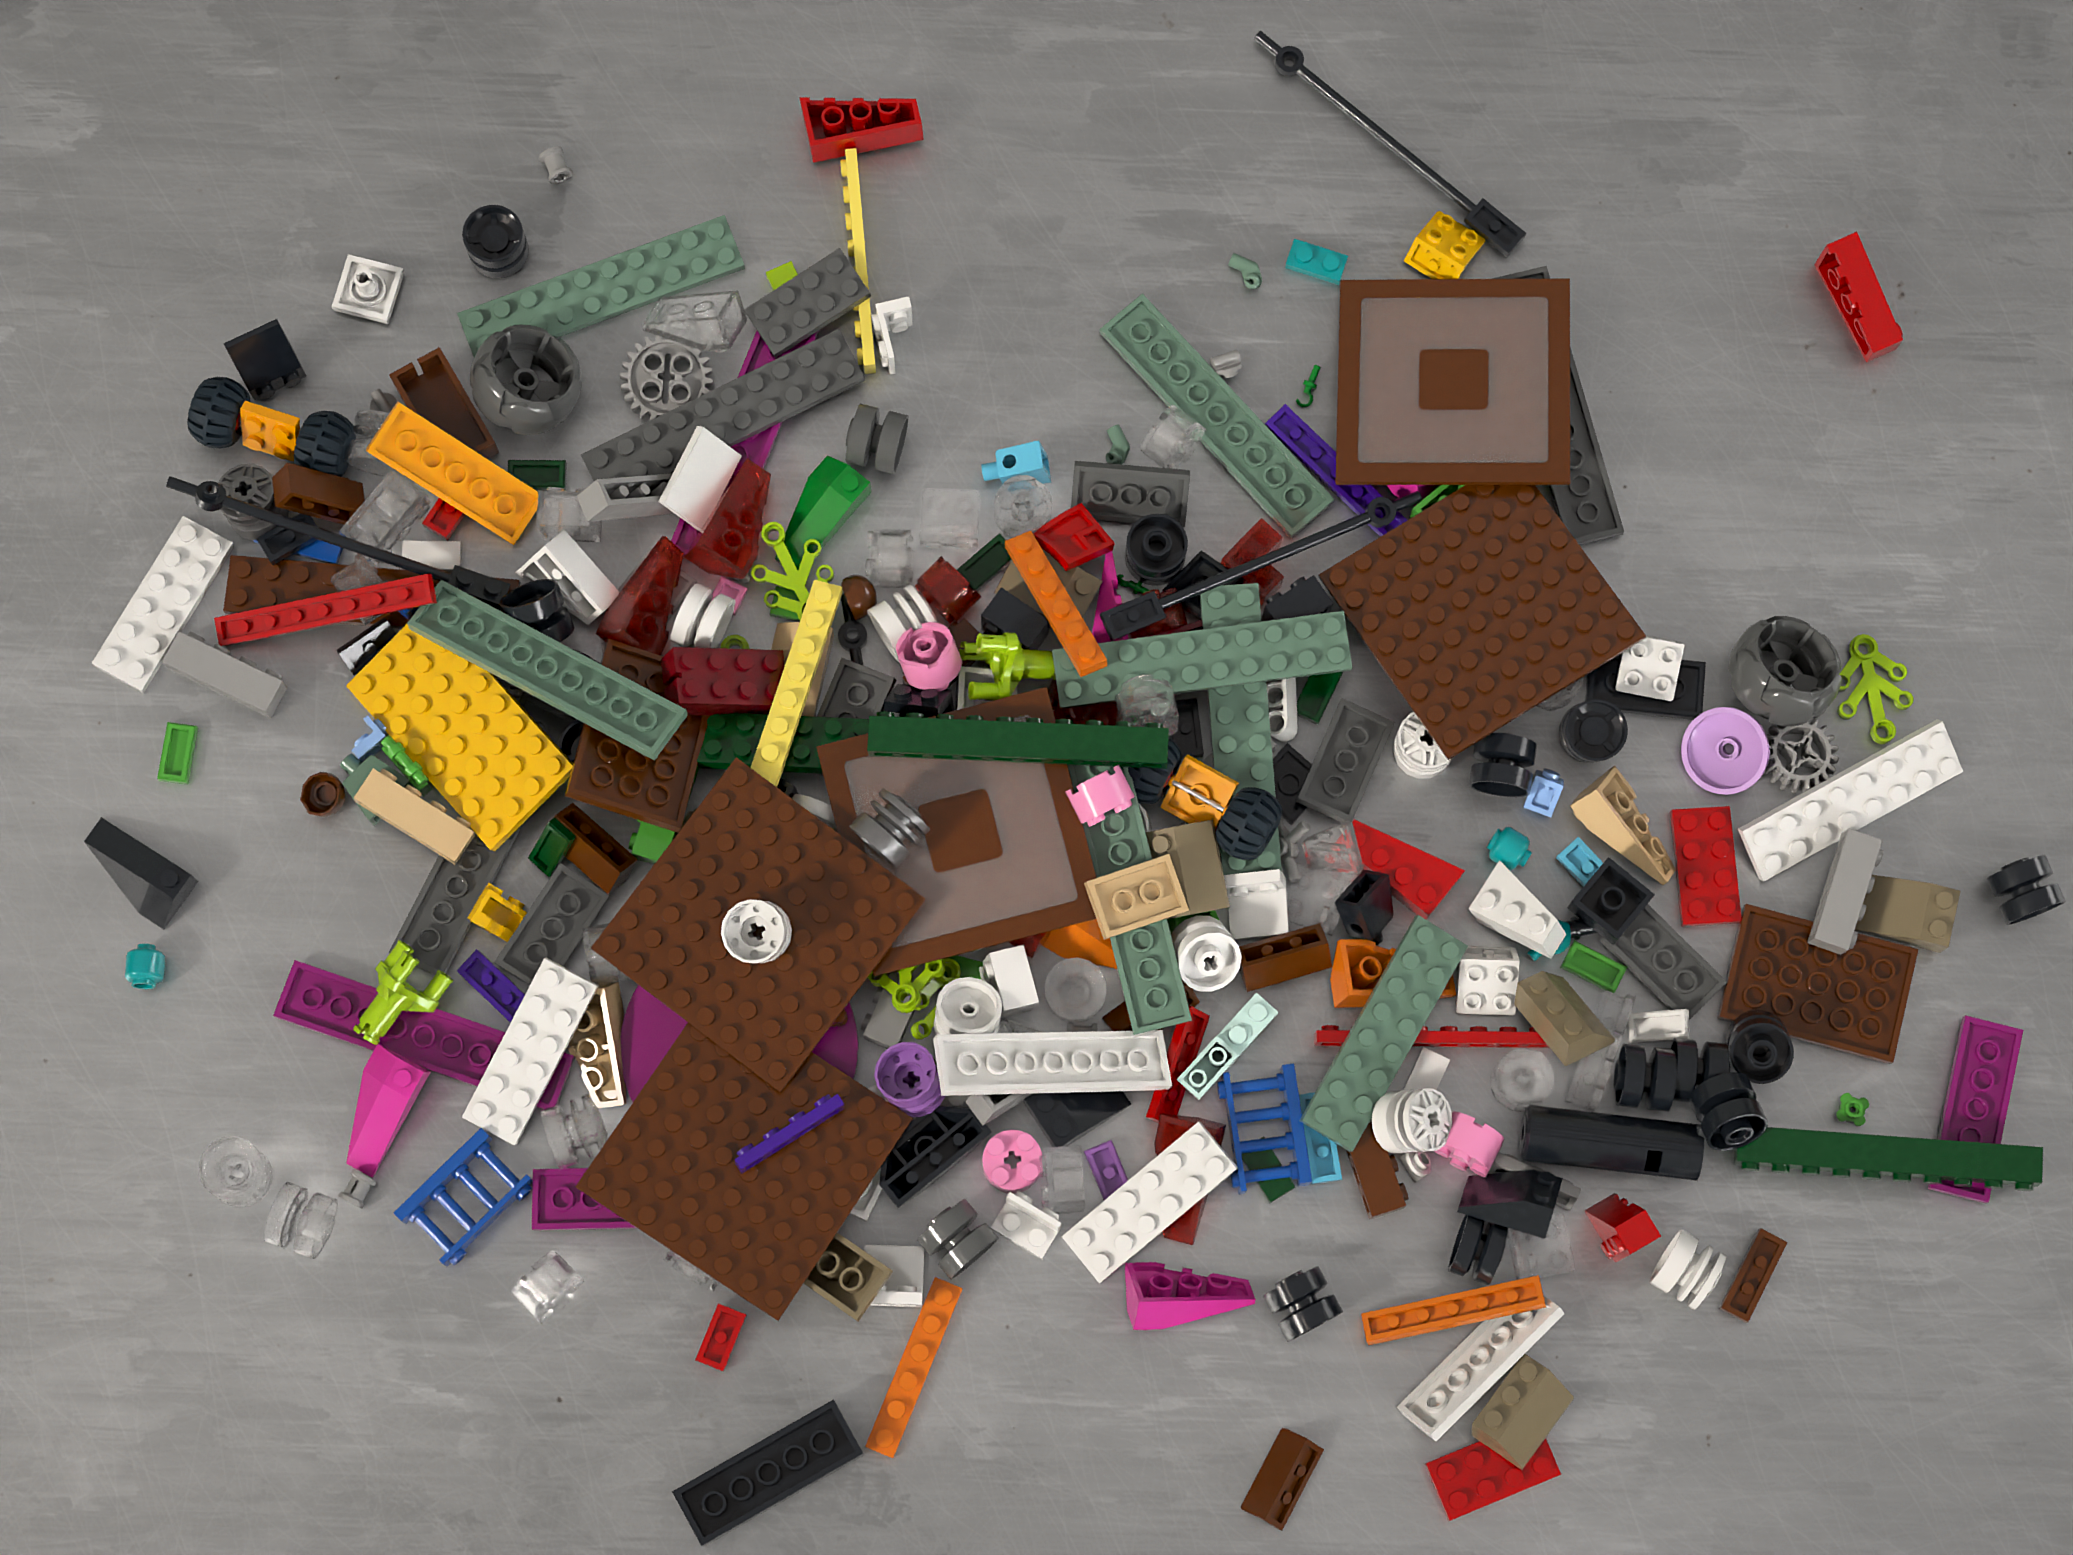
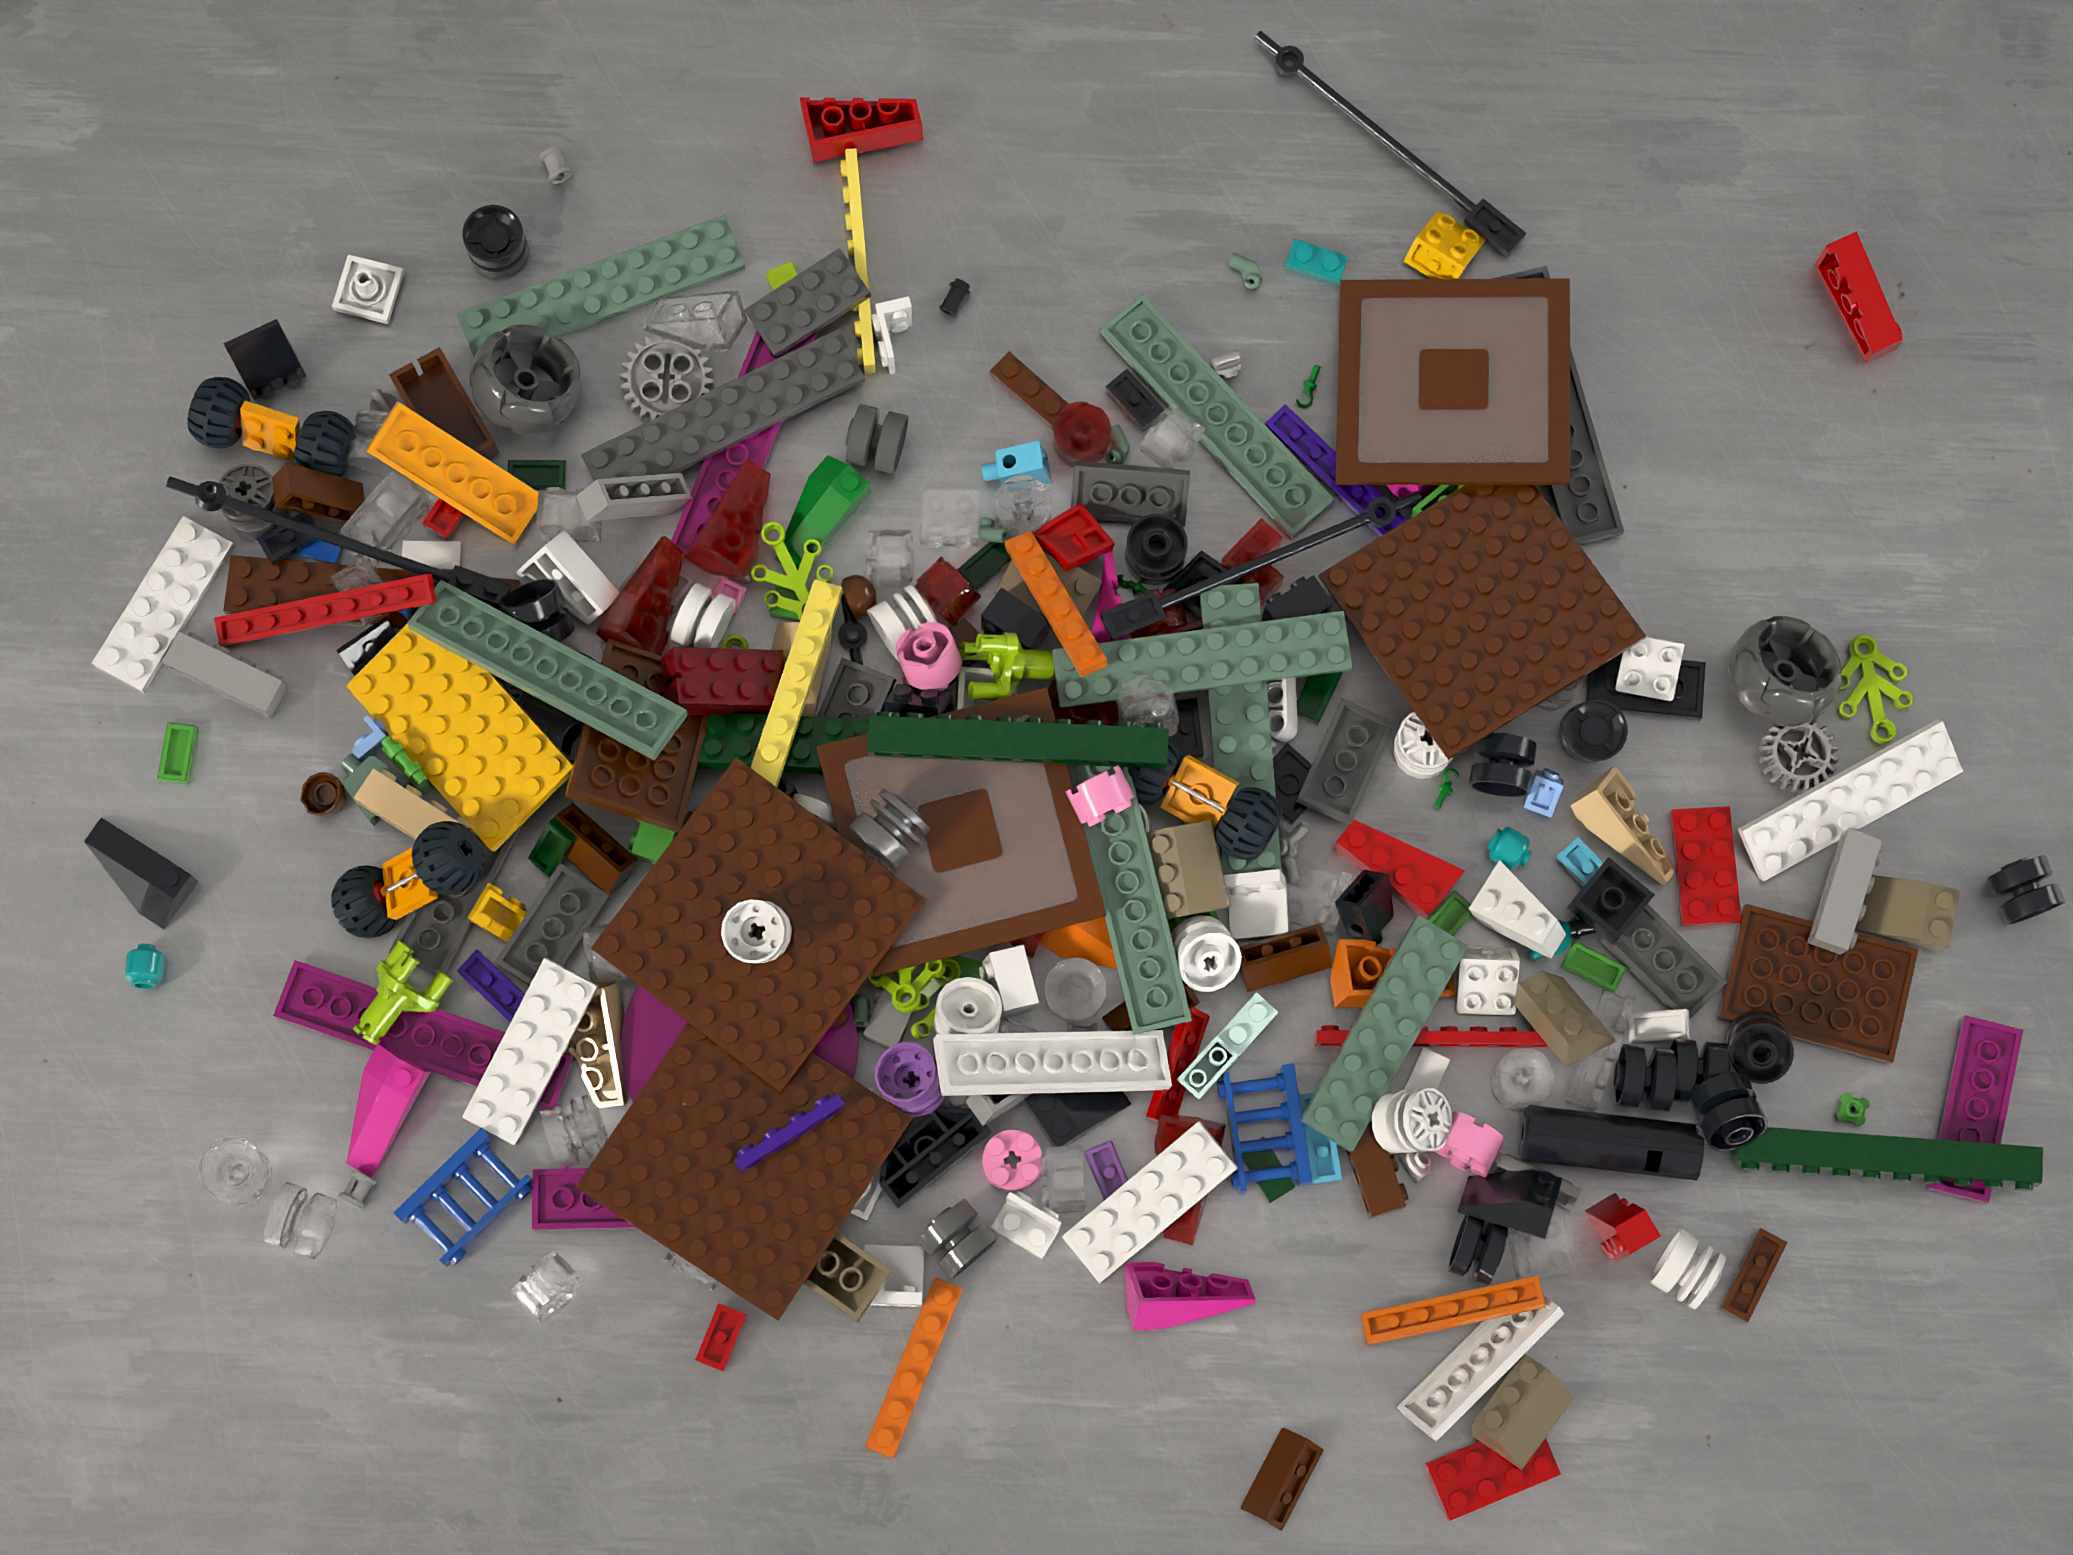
(441, 861): none -> black plate
(700, 478): white tile -> none
(767, 1473): black brick -> none
(860, 1006): none -> sand green arm
(955, 297): none -> black pin
(989, 533): none -> sand green arm
(1028, 388): none -> reddish brown plate
(1088, 420): none -> clear red brick
(1134, 399): none -> black plate
(1136, 896): tan plate -> none
(1298, 1295): black wheel -> none
(1334, 850): clear wing -> none
(1445, 789): none -> green hand
(1451, 913): none -> bright green tile
(1706, 756): lavender dish -> none

